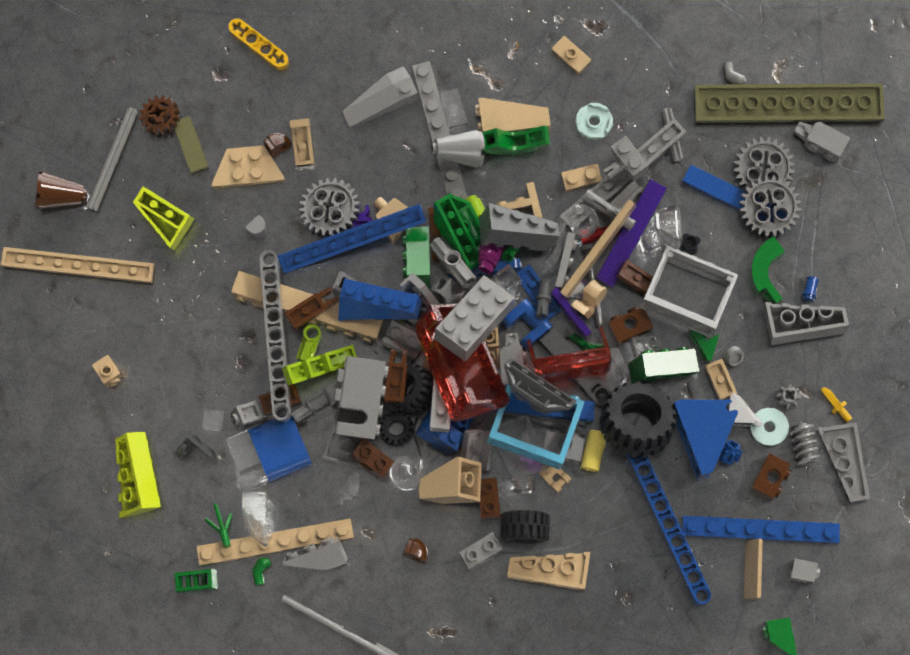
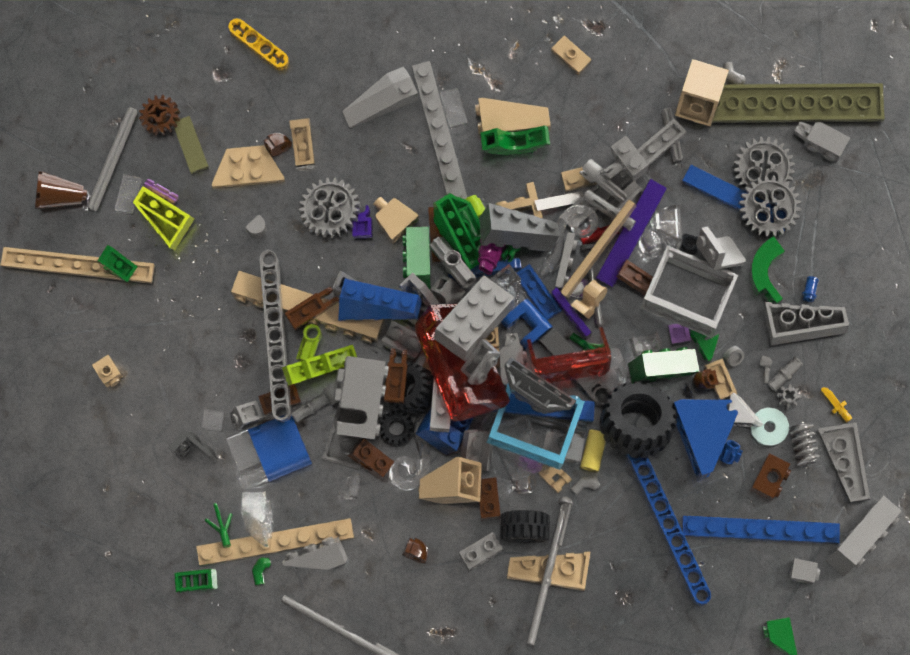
(117, 263): none -> green slope
(128, 191): none -> clear plate
(136, 475): neon yellow wedge -> none
(161, 191): none -> medium lavender axle
(352, 238): blue plate -> none
(460, 148): light grey cone -> none
(480, 362): none -> light grey bracket
(543, 299): dark grey pin -> none
(558, 200): none -> white sticker
(566, 504): none -> light grey bar
(587, 481): none -> light grey arm
(594, 132): light aqua tile -> none
(594, 173): none -> light grey piece
(621, 333): reddish brown brick -> none
(678, 334): none -> medium lavender plate
(701, 92): none -> tan slope
(705, 379): none -> reddish brown piece
(720, 251): none -> light grey bracket
(753, 569): tan slope -> none
(766, 362): none -> light grey hand
(785, 374): none -> light grey pin
(864, 535): none -> light grey wedge

